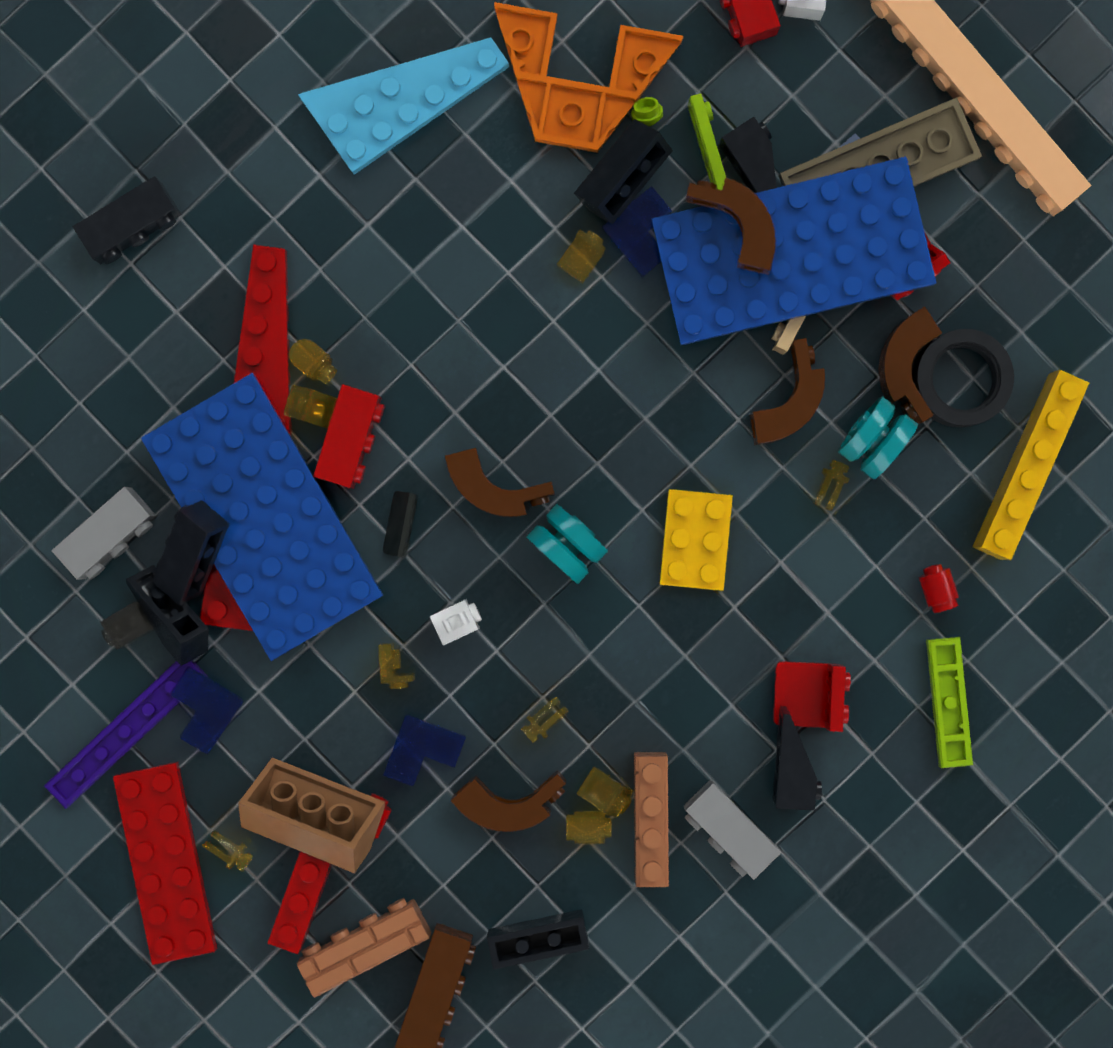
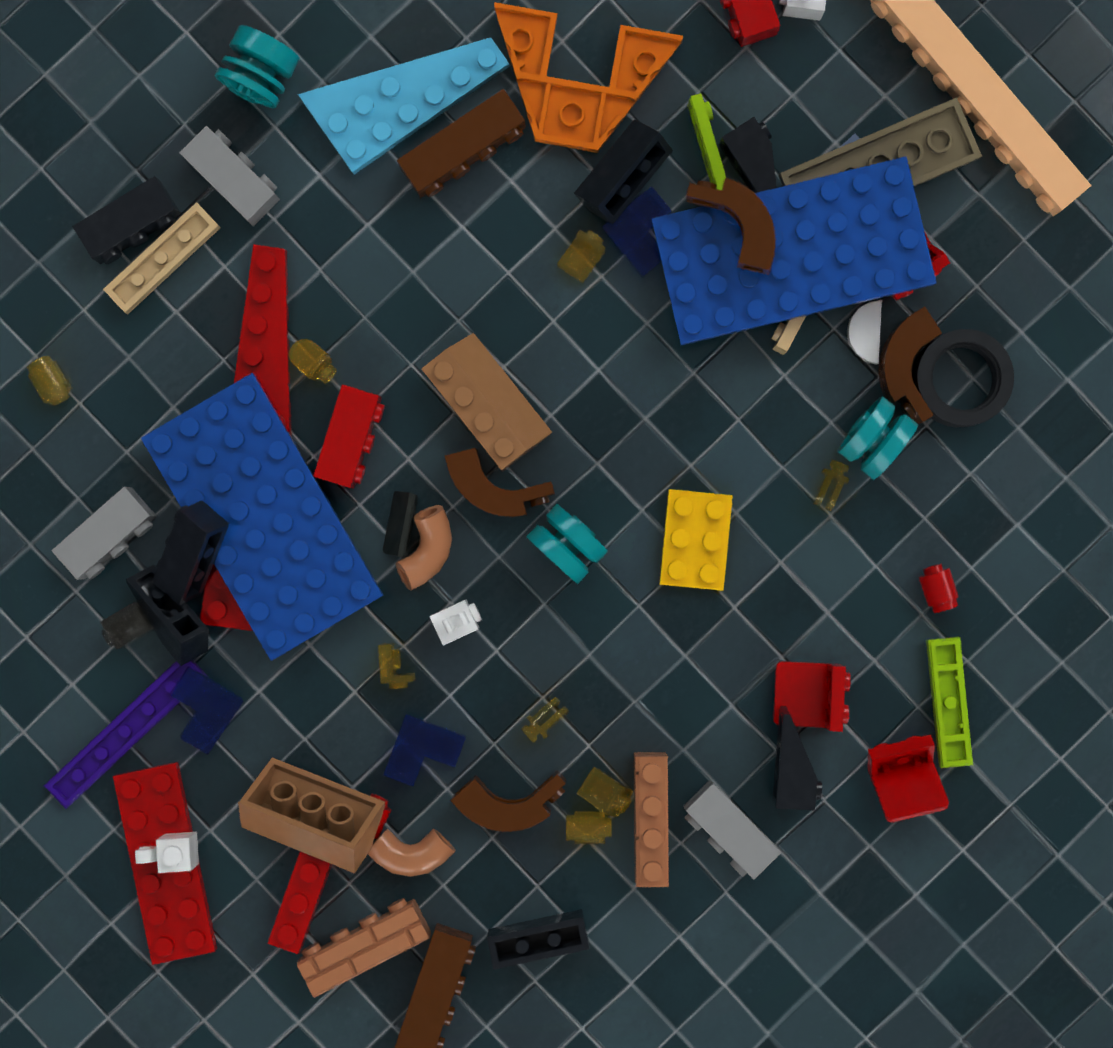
(49, 380): none -> clear yellow brick
(161, 258): none -> tan plate
(172, 852): none -> white brick
(231, 174): none -> light grey brick
(237, 857): clear yellow arm -> none
(255, 70): none -> teal wheel
(310, 406): clear yellow bracket -> none
(414, 858): none -> nougat cylinder
(432, 548): none -> nougat cylinder
(462, 144): none -> reddish brown brick
(487, 401): none -> medium nougat slope
(647, 111): lime plate -> none
(808, 390): reddish brown arch -> none
(864, 332): none -> white tile
(907, 778): none -> red bracket
(1030, 465): yellow brick -> none

